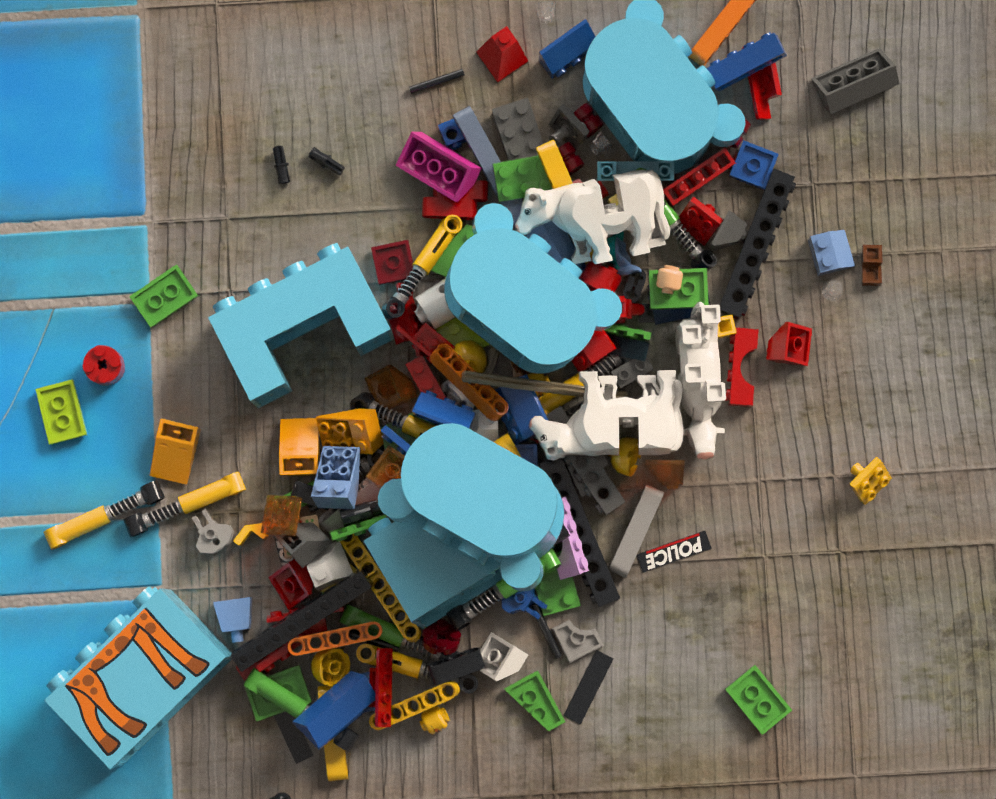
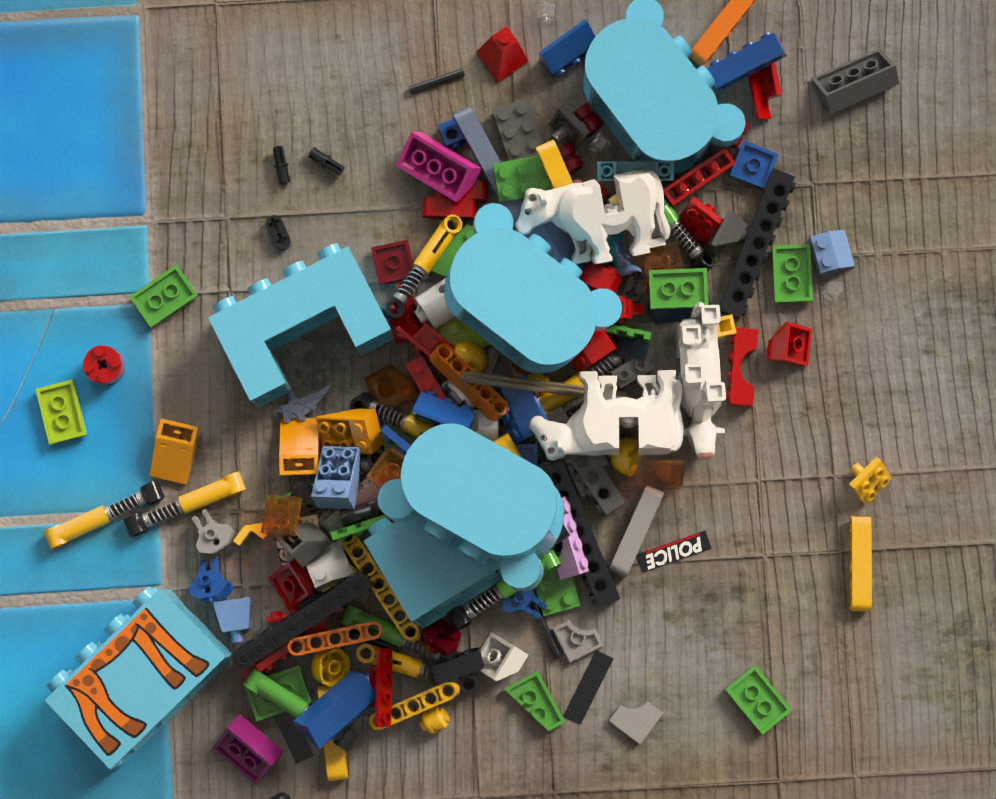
(210, 584): none -> blue hinge
(248, 749): none -> magenta slope
(282, 230): none -> black beam
(300, 407): none -> sand blue piece
(636, 721): none -> light grey tile
(668, 254): none -> clear orange plate
(669, 279): light nougat head -> none
(792, 273): none -> bright green plate
(860, 564): none -> yellow beam
(871, 265): reddish brown slope -> none

